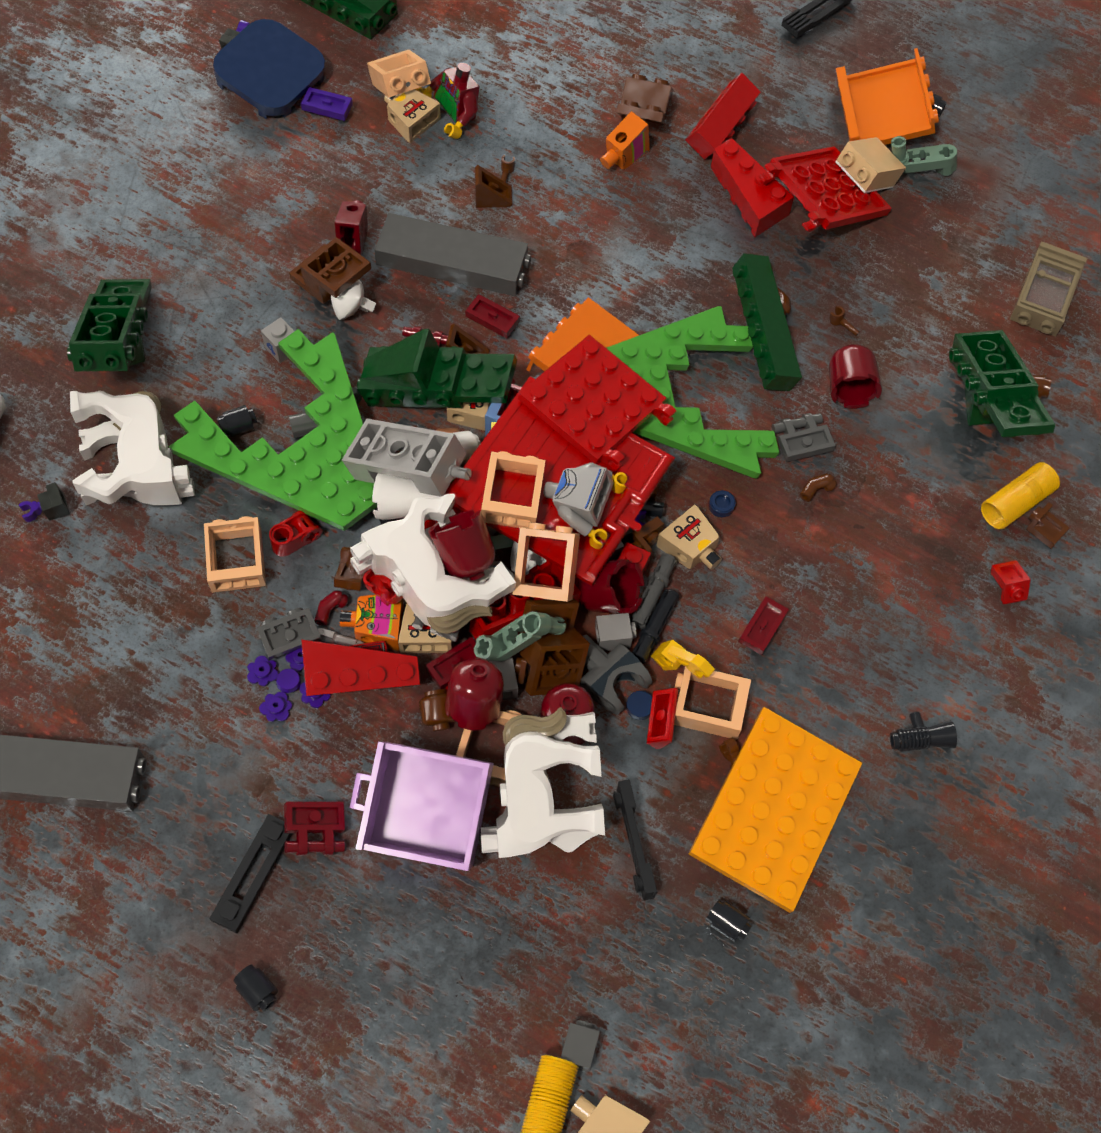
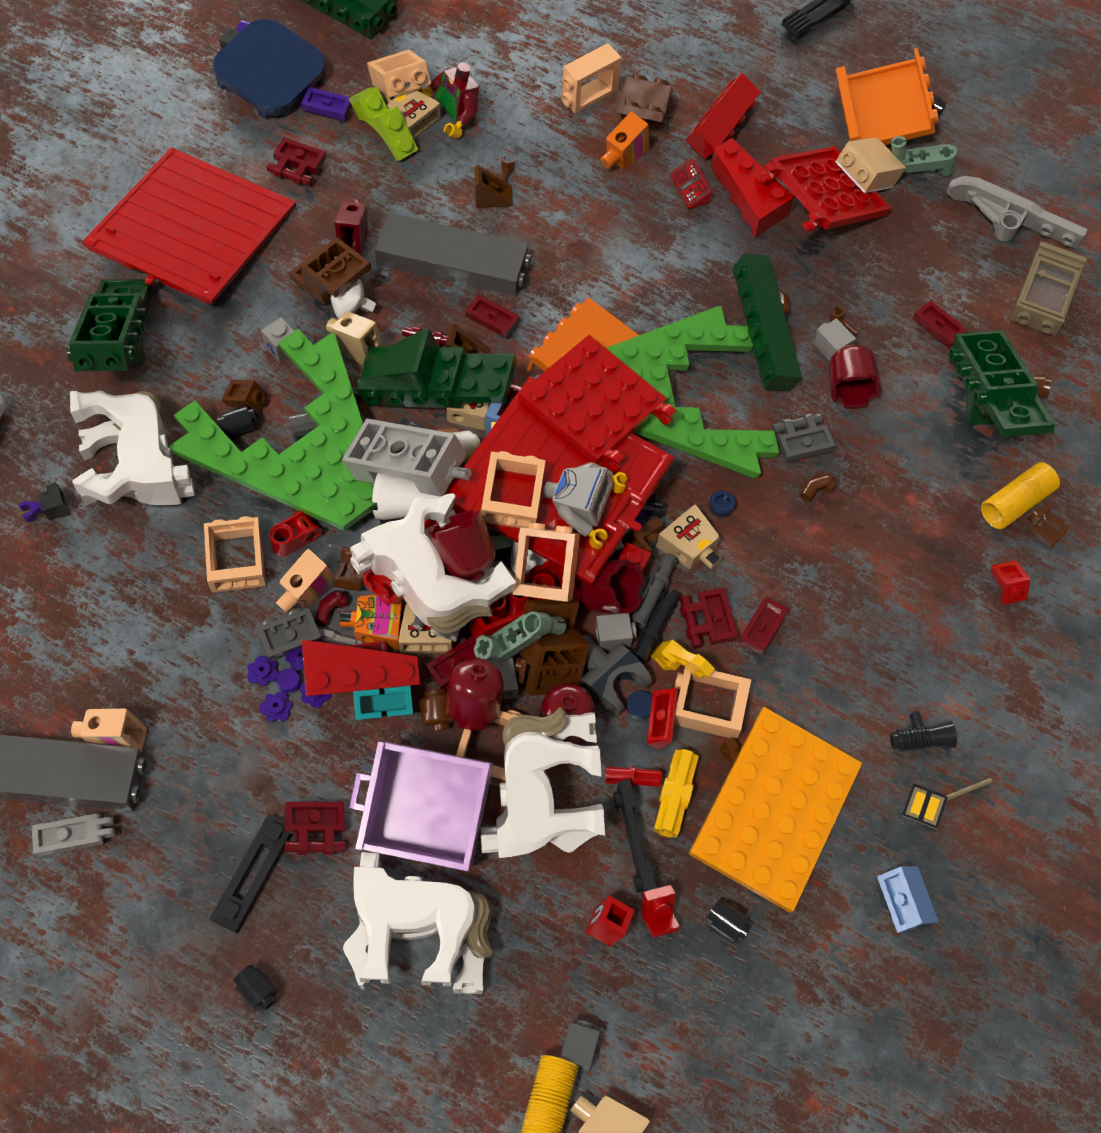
(70, 834): none -> light grey hinge
(110, 727): none -> light nougat torso
(189, 225): none -> red door
(245, 393): none -> reddish brown bracket
(297, 155): none -> dark red plate
(305, 582): none -> light nougat torso
(355, 335): none -> tan torso
(386, 121): none -> lime arch
(394, 702): none -> teal piece
(415, 911): none -> white piece
(602, 61): none -> light nougat window
(609, 921): none -> red brick
(637, 776): none -> red axle
(658, 911): none -> red bracket
(676, 793): none -> yellow piece
(691, 184): none -> slope
(716, 616): none -> dark red plate
(832, 337): none -> light grey brick
(907, 898): none -> medium blue panel
(927, 806): none -> piece
(938, 323): none -> dark red plate
(1014, 211): none -> light grey piece

